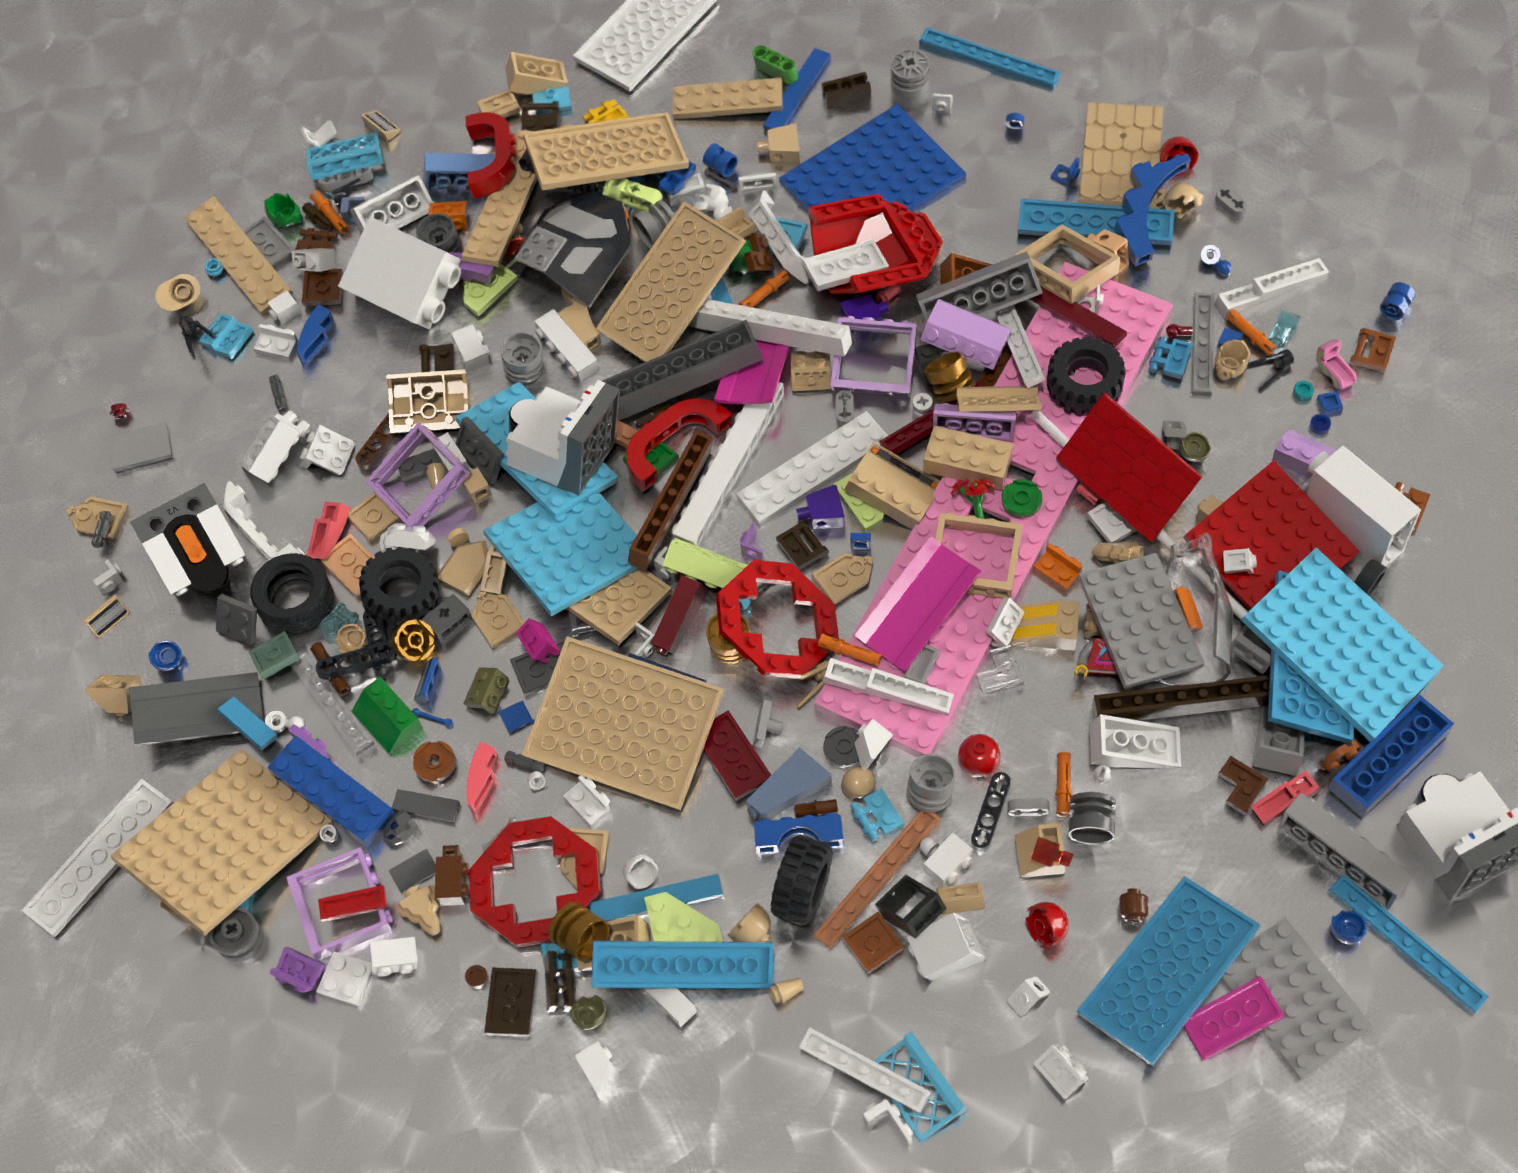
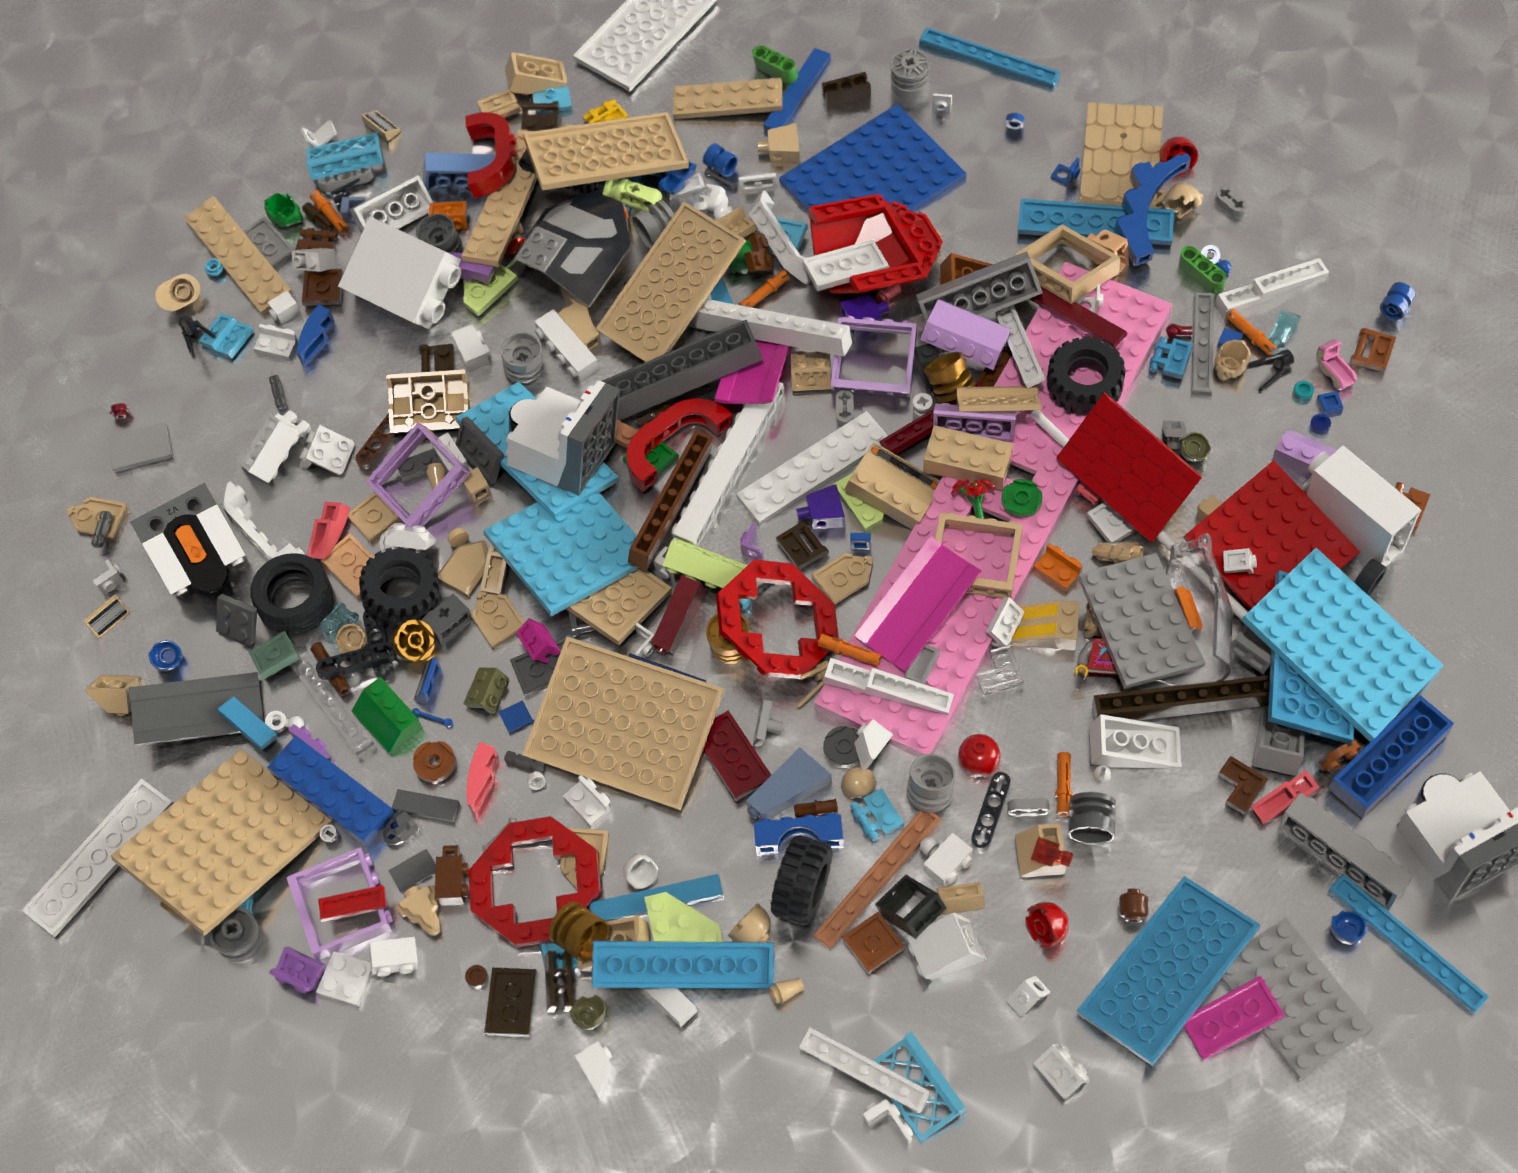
(1202, 270): none -> bright green beam

